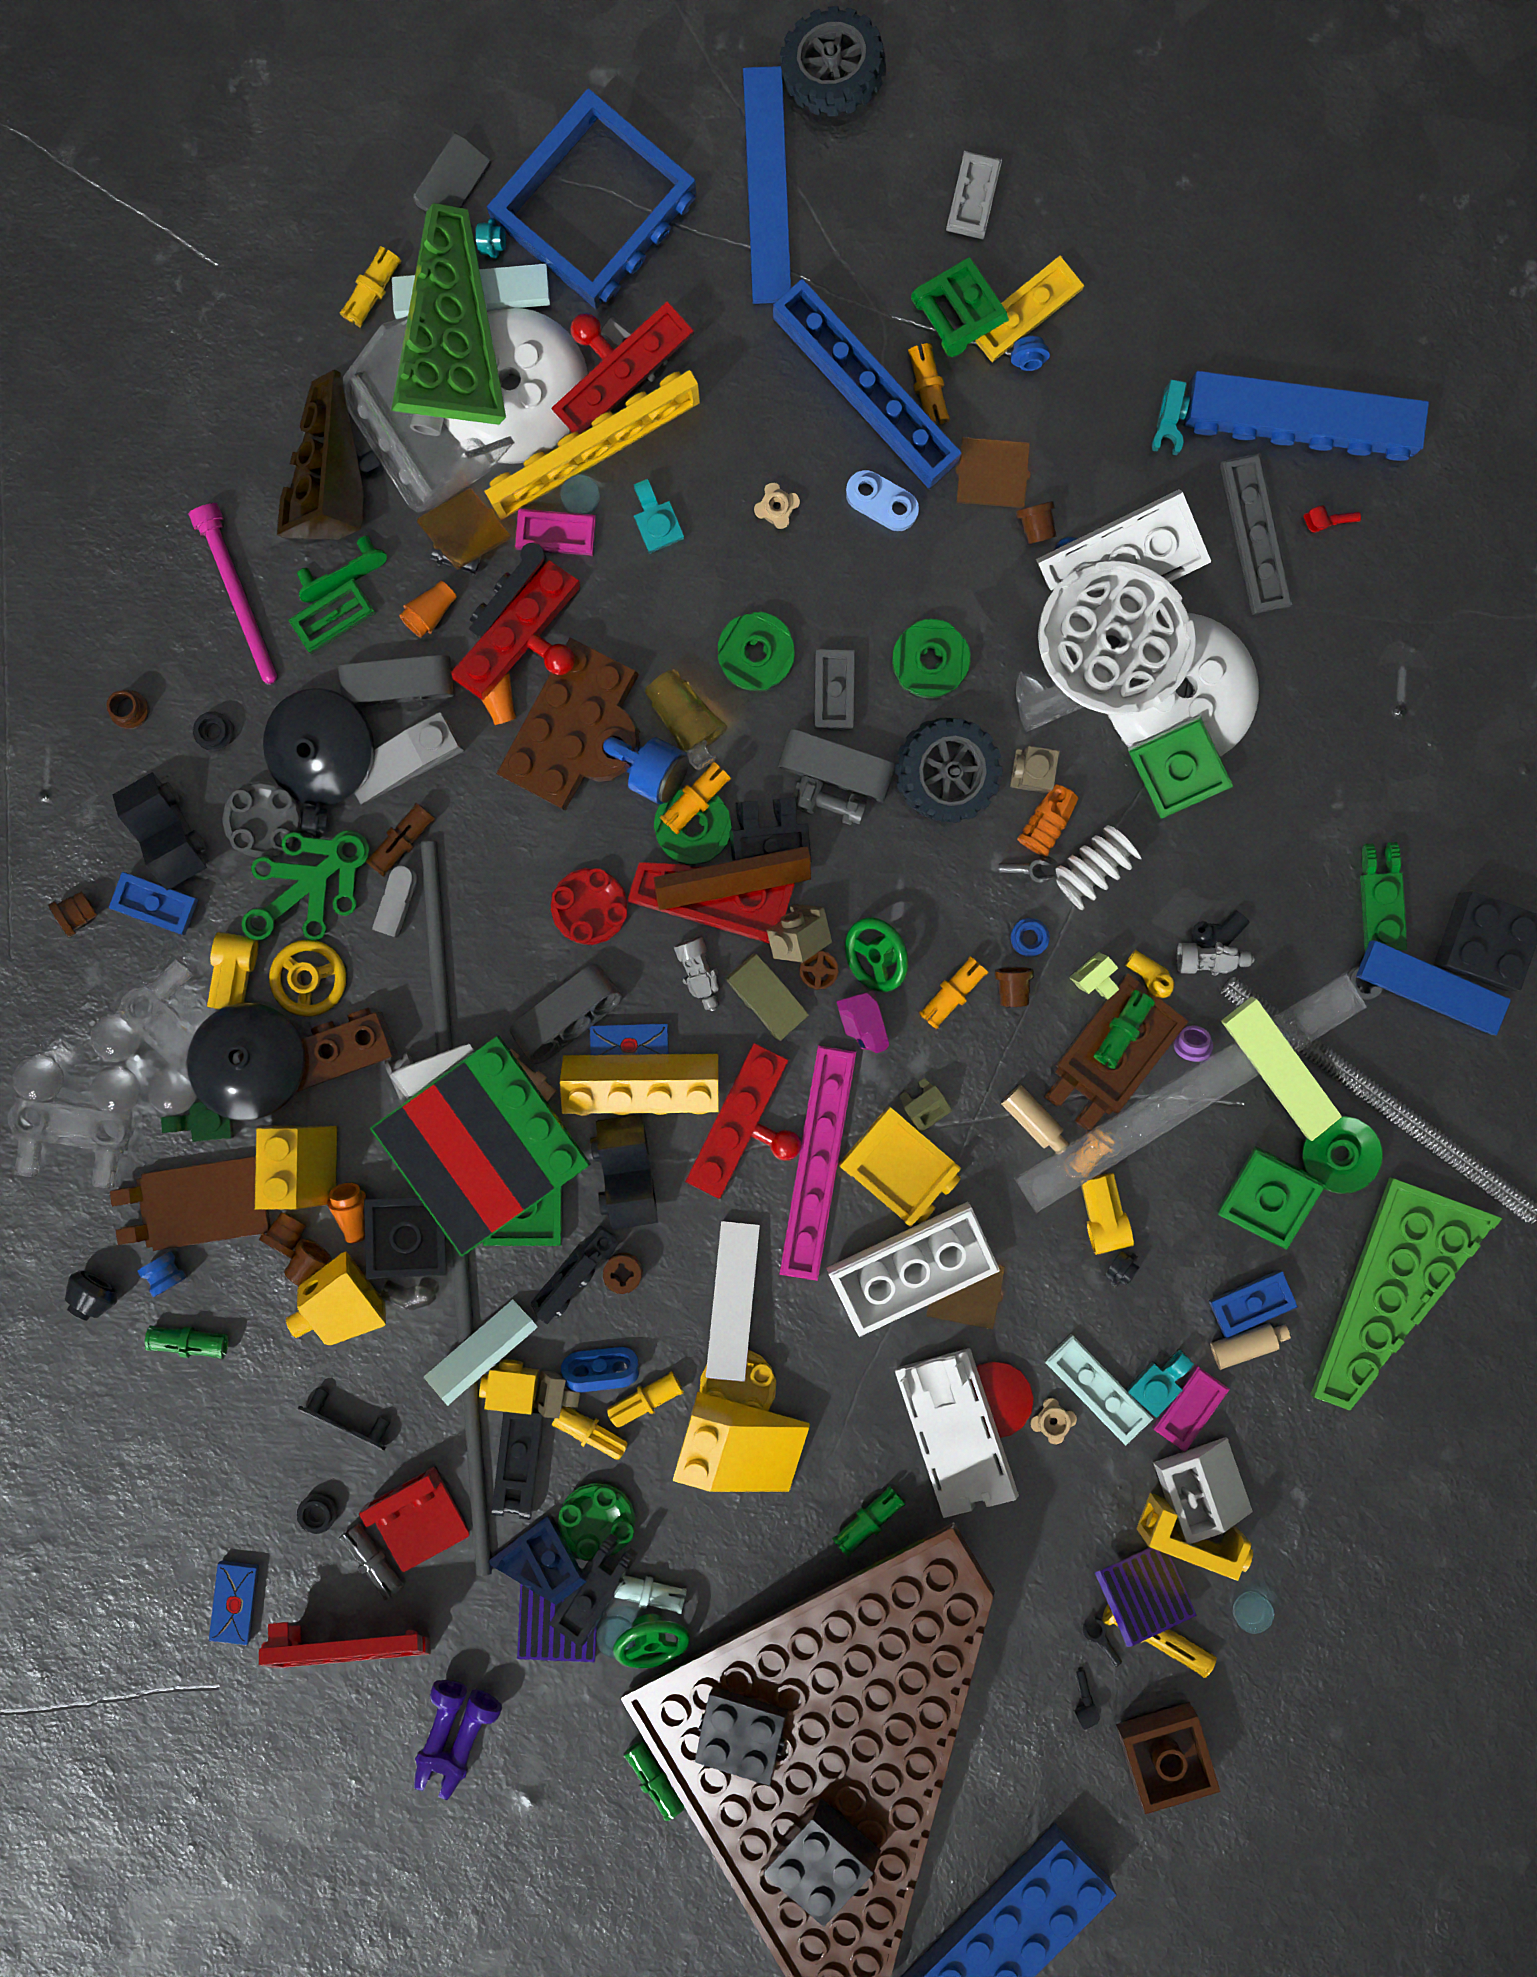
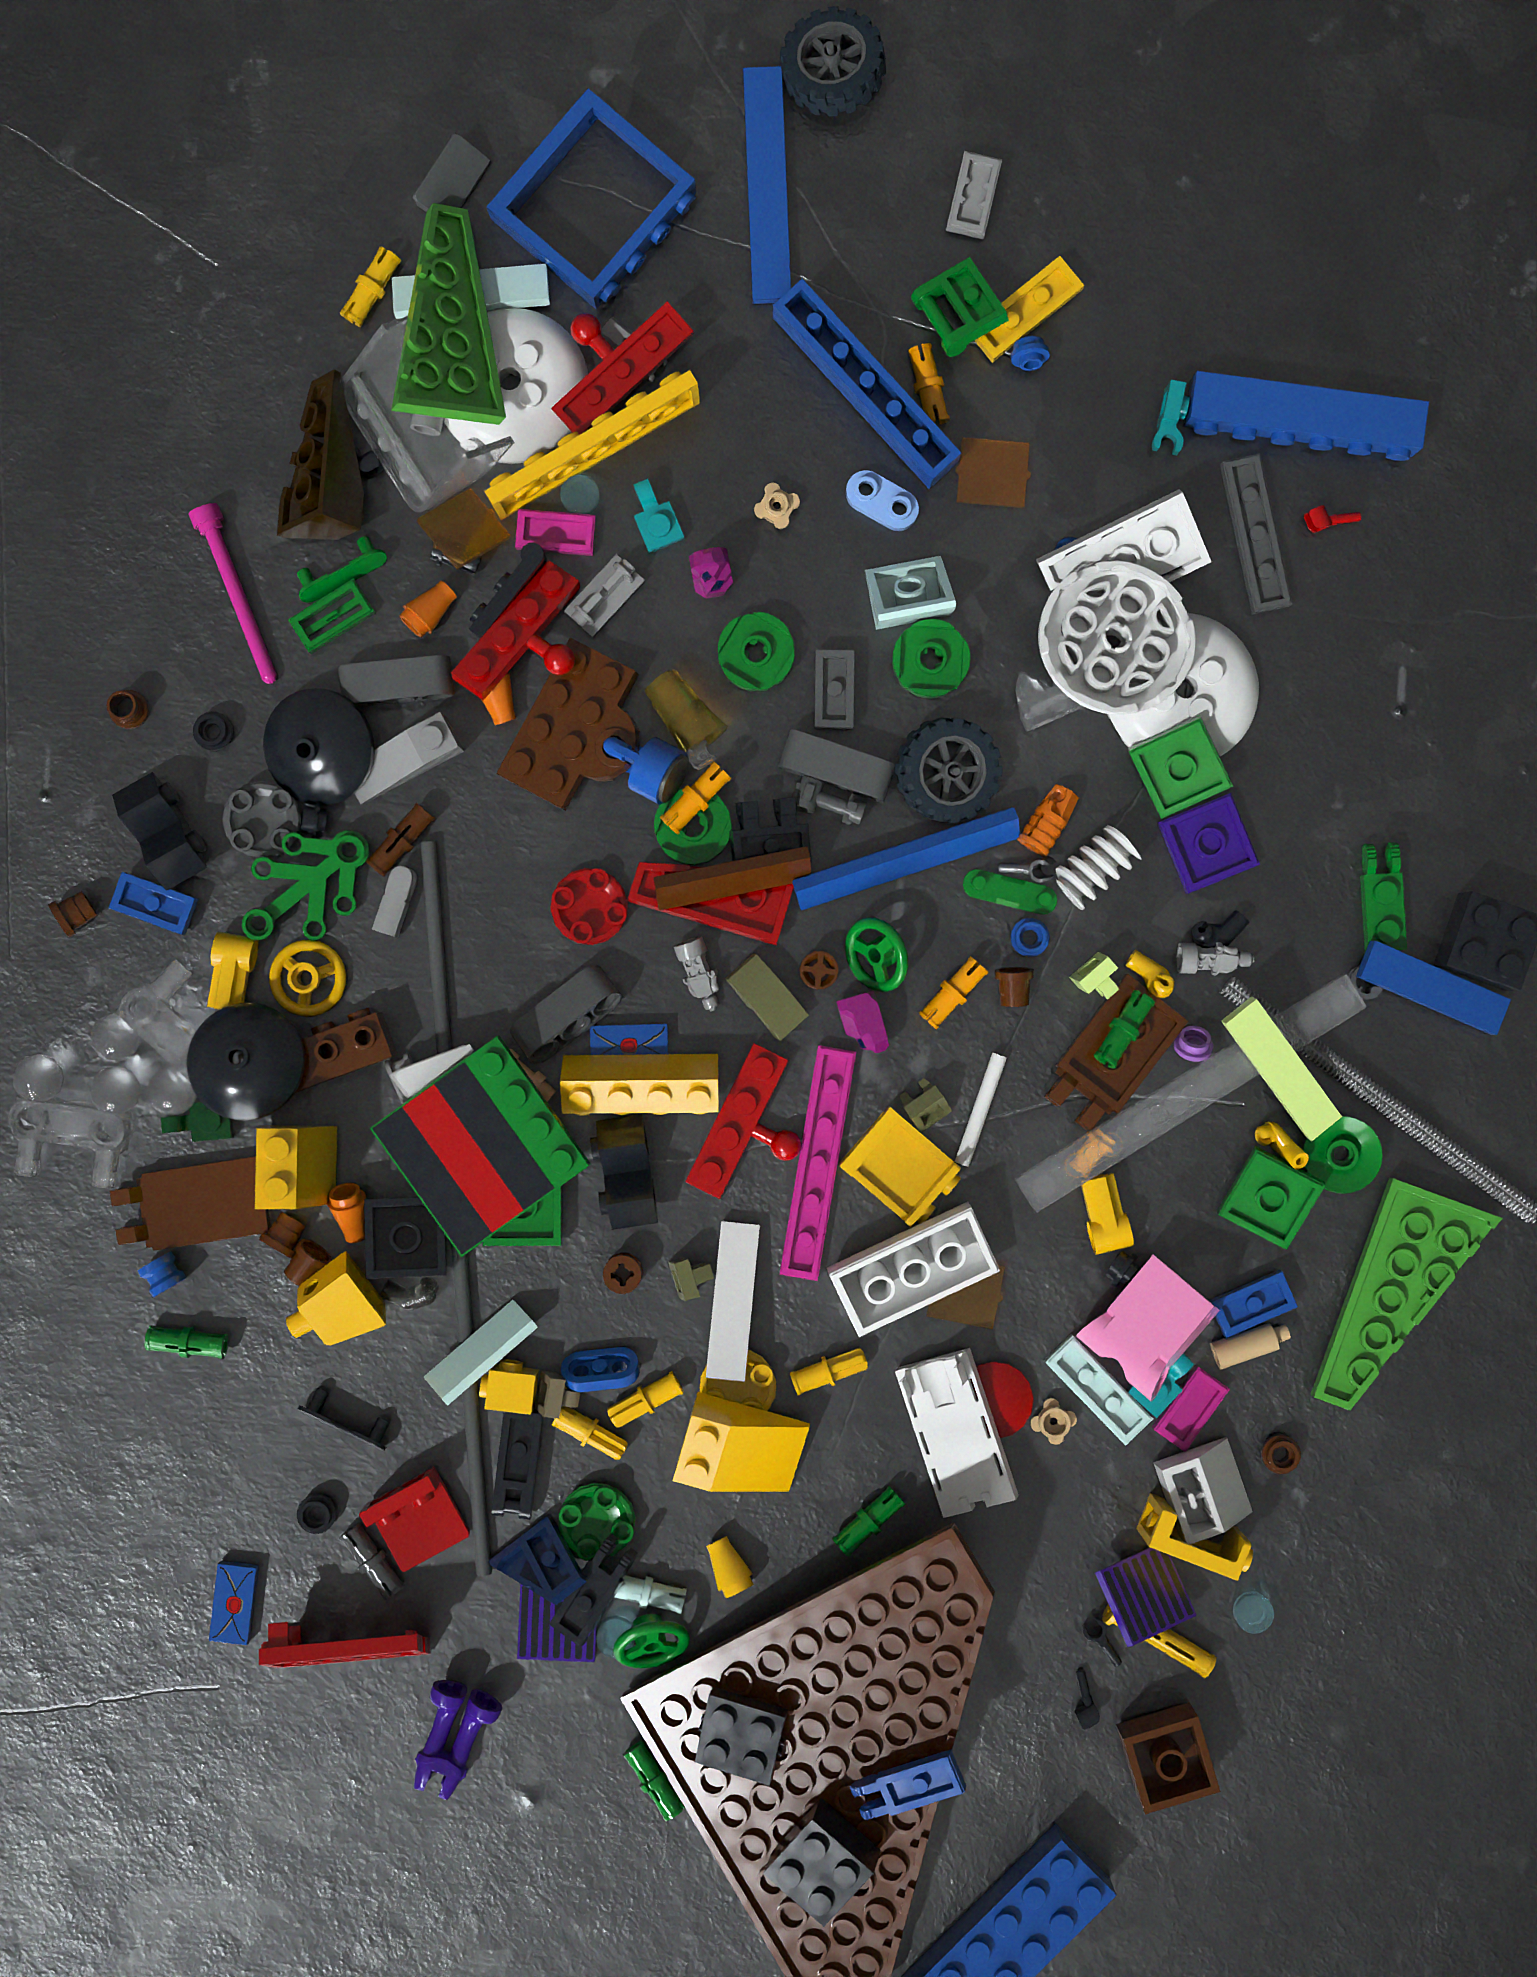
(89, 1295): black cone -> none
(490, 238): teal plate -> none
(573, 1273): black hinge -> none
(604, 595): none -> light grey hinge
(688, 1277): none -> olive tile
(711, 572): none -> magenta rock
(728, 1567): none -> yellow cone
(800, 933): dark tan brick -> none
(829, 1370): none -> yellow axle
(906, 858): none -> blue tile
(910, 592): none -> light aqua slope
(911, 1785): none -> blue hinge
(980, 1109): none -> white bar
(1010, 891): none -> green piece
(1034, 769): dark tan brick -> none
(1034, 1118): tan cylinder -> none
(1038, 522): reddish brown piece -> none
(1150, 1325): none -> bright pink piece
(1208, 843): none -> dark purple tile
(1274, 1136): none -> yellow arm
(1286, 1464): none -> reddish brown plate

